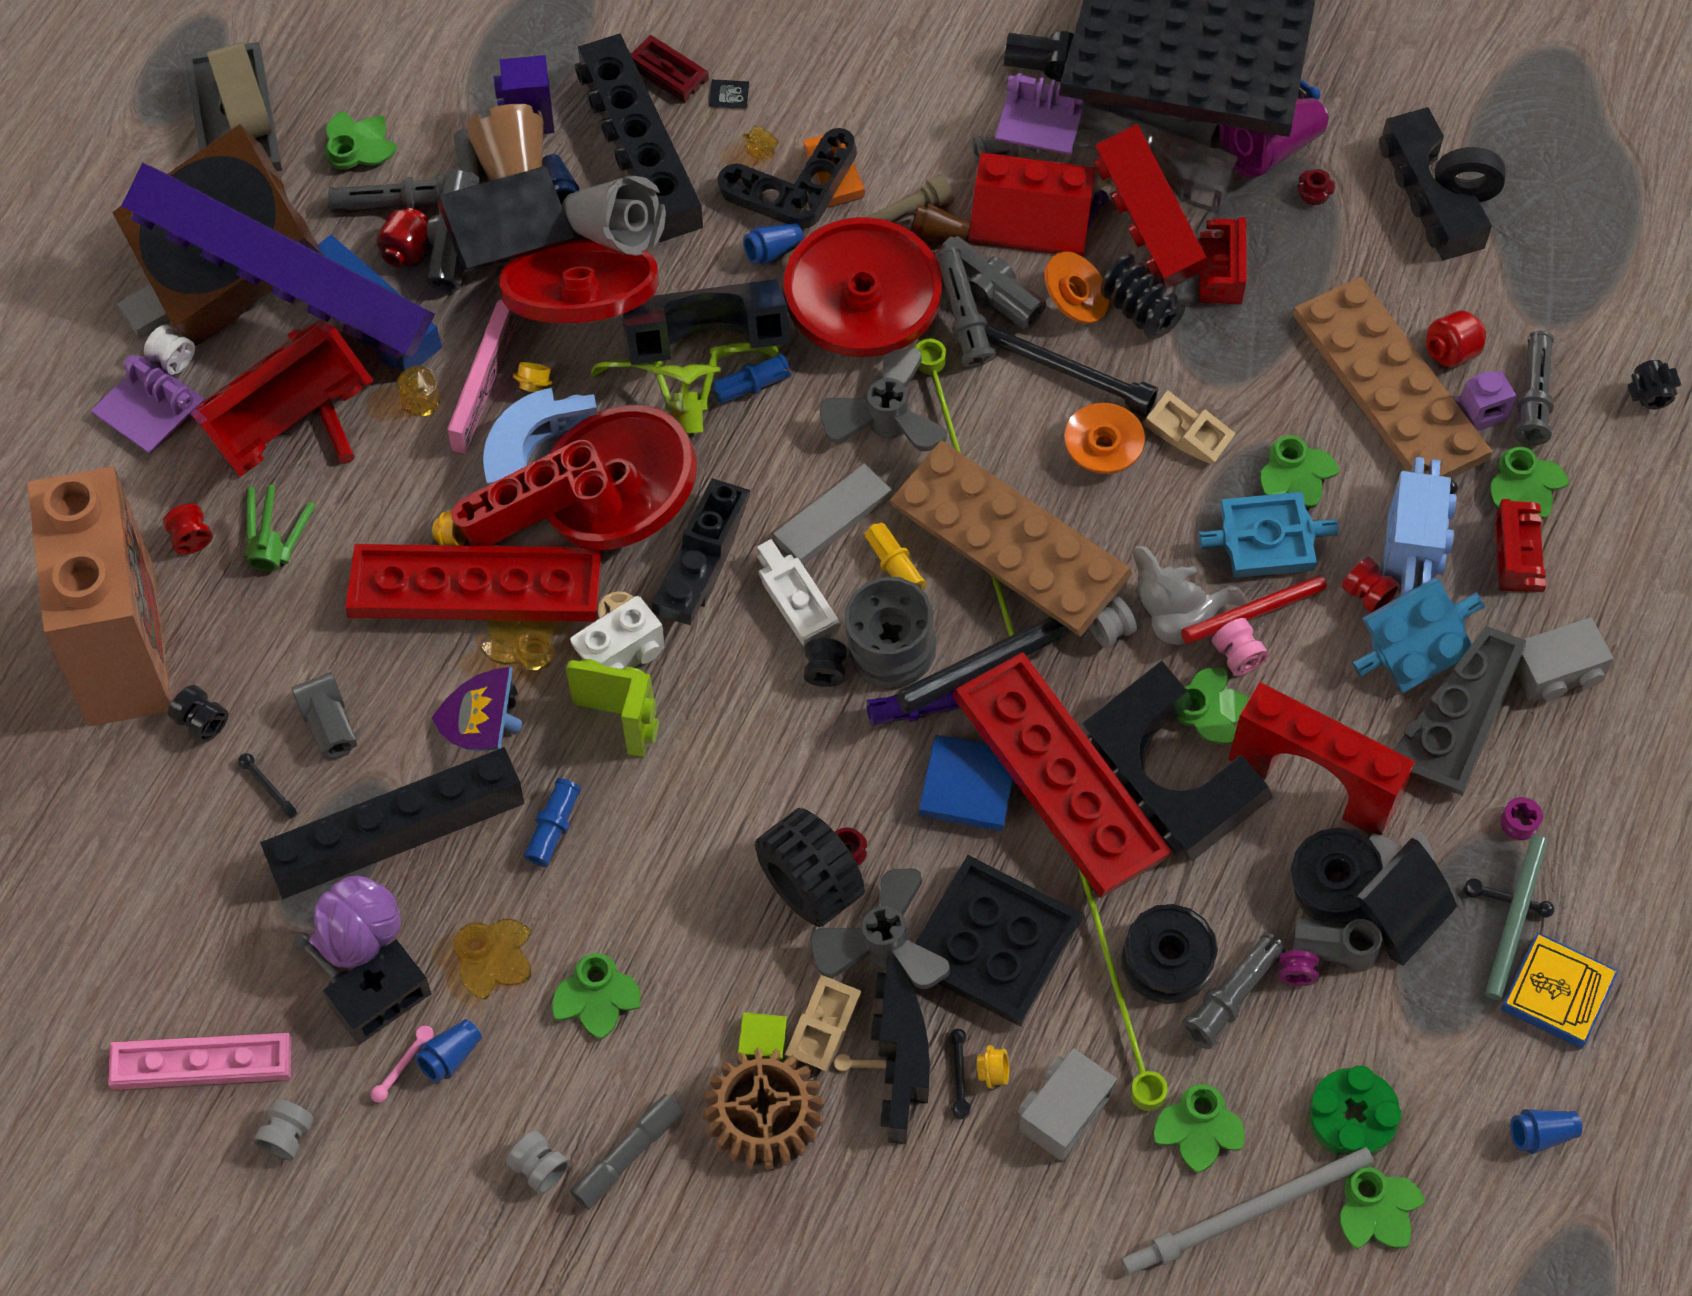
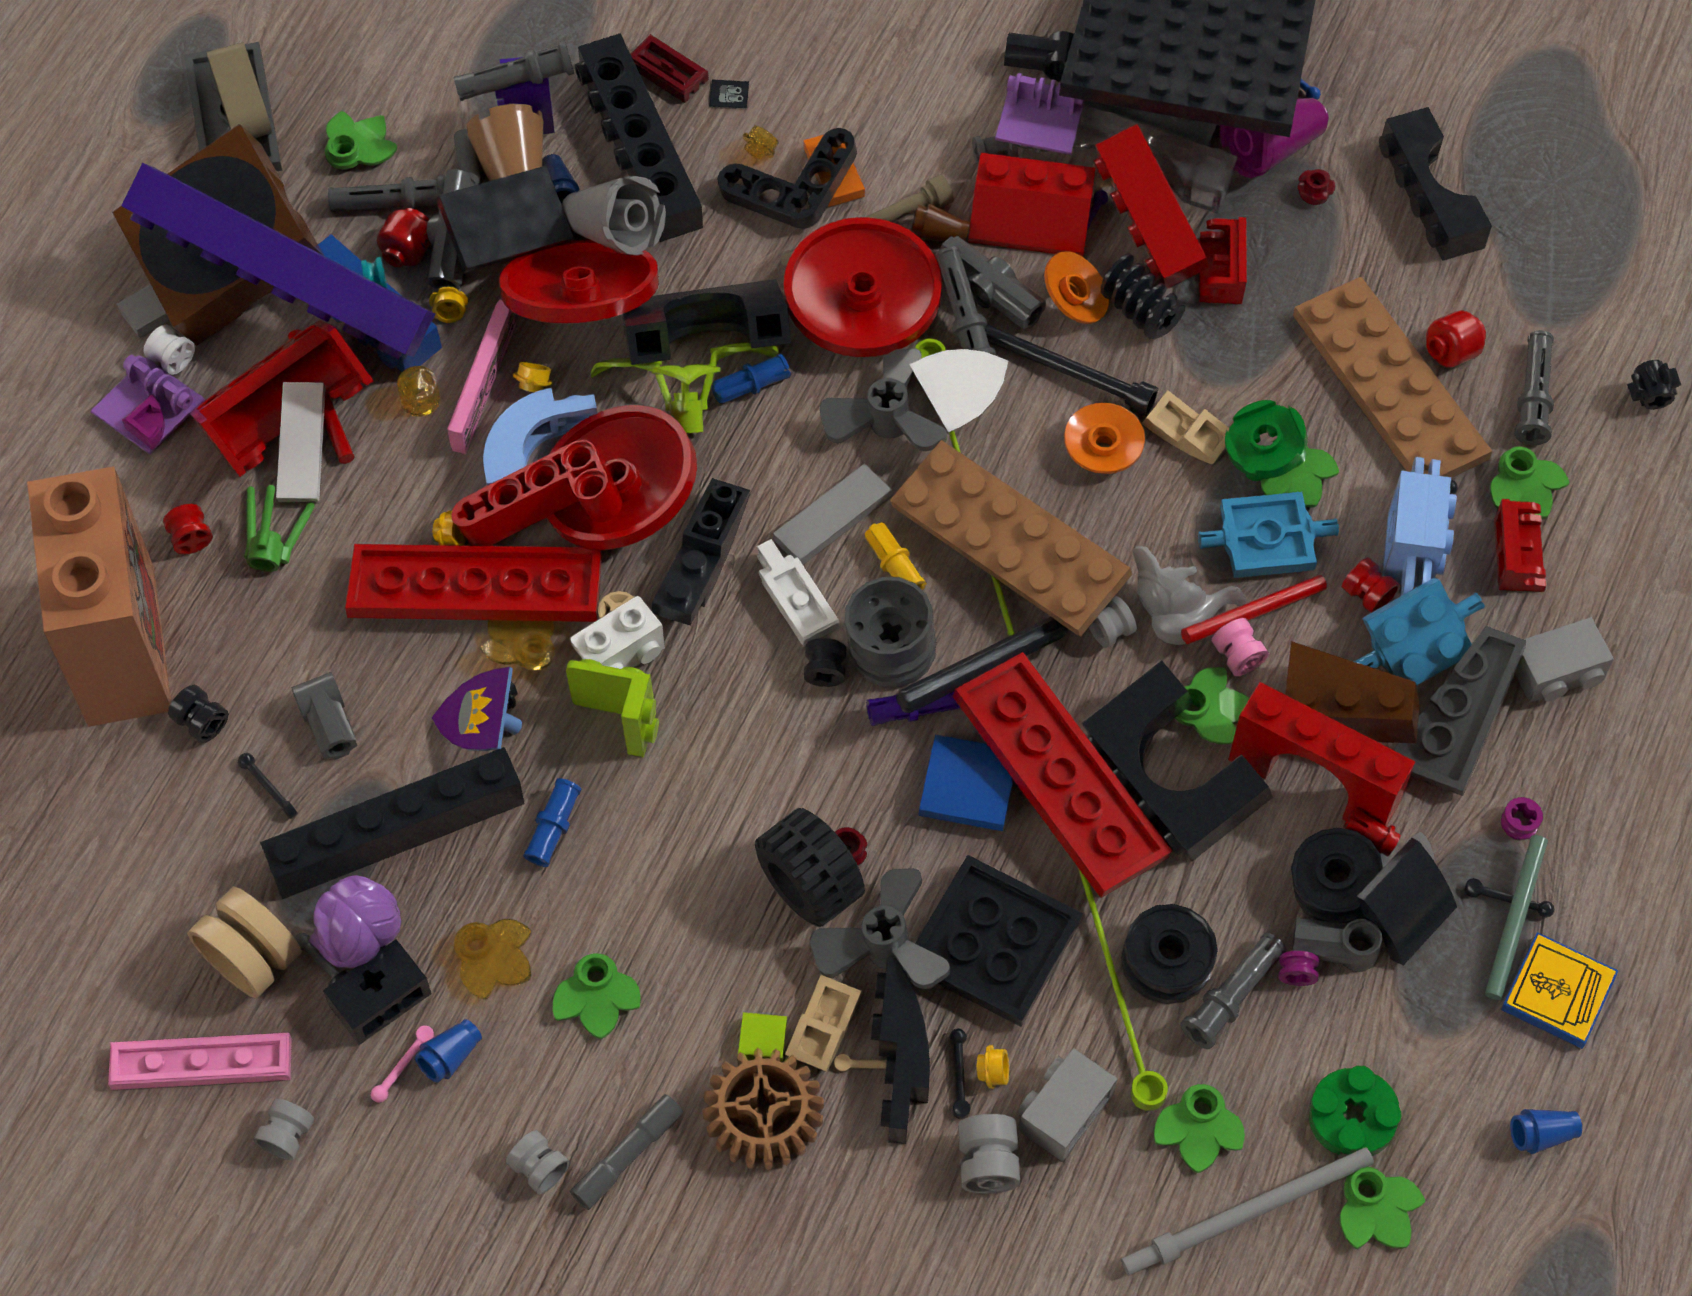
(146, 422): none -> magenta tile
(244, 942): none -> tan wheel
(301, 442): none -> white tile
(374, 271): none -> teal bush
(448, 304): none -> yellow plate
(531, 67): none -> dark grey pin
(771, 242): blue cone -> none
(960, 383): none -> white sticker
(989, 1148): none -> light grey wheel
(1268, 461): none -> green plate
(1354, 694): none -> reddish brown wedge
(1382, 837): none -> red pin
(1472, 160): black tyre -> none
(1486, 392): medium lavender brick -> none

